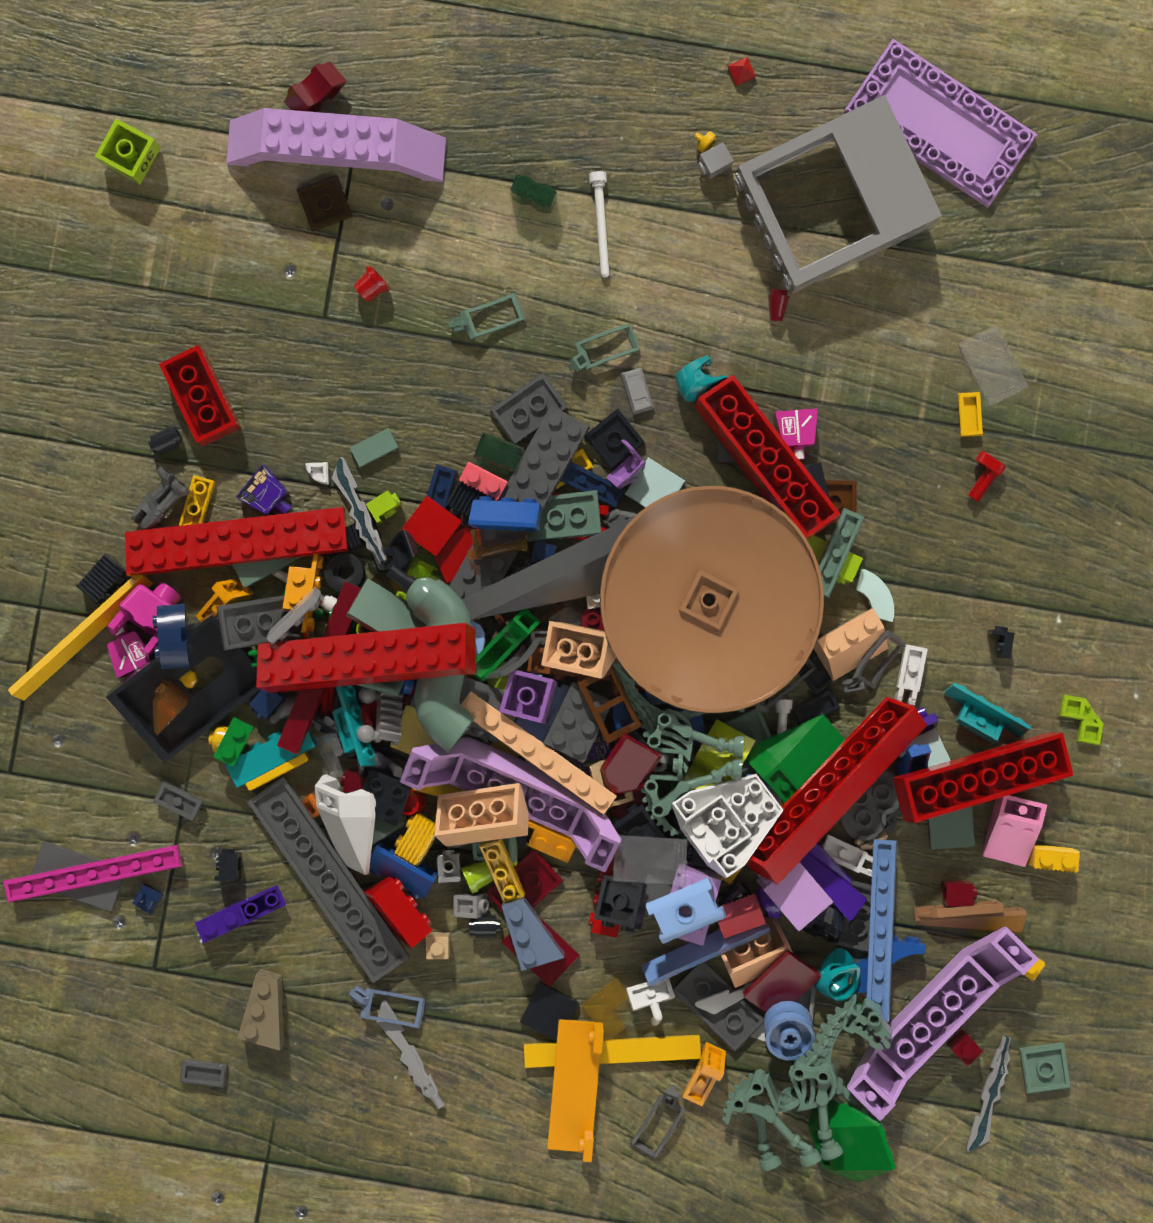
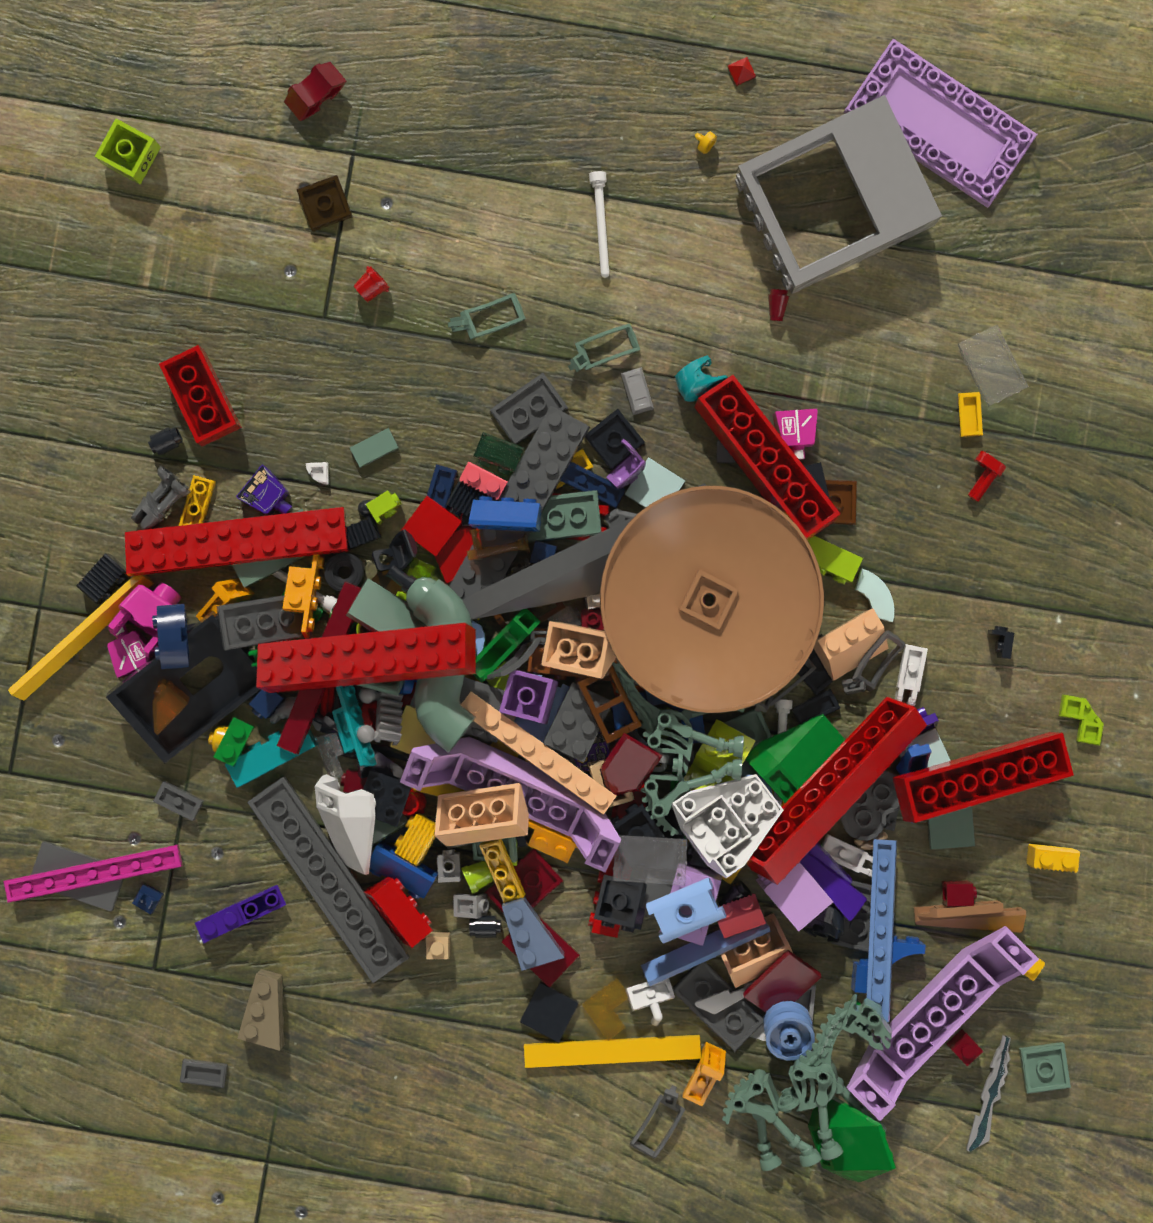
(189, 679): yellow tile -> none
(228, 865): black brick -> none
(278, 771): yellow tile -> none
(294, 616): light grey tile -> none
(310, 803): orange slope -> none
(336, 142): lavender slope -> none
(345, 481): light grey sword -> none
(366, 1002): sand blue sword -> none
(409, 1055): light grey sword -> none
(539, 195): clear green brick -> none
(575, 1086): light orange bracket -> none
(715, 161): light grey brick -> none
(767, 904): dark purple piece -> none
(835, 976): teal helmet -> none
(838, 548): sand green tile -> none
(984, 717): teal bracket -> none
(1013, 829): bright pink slope -> none

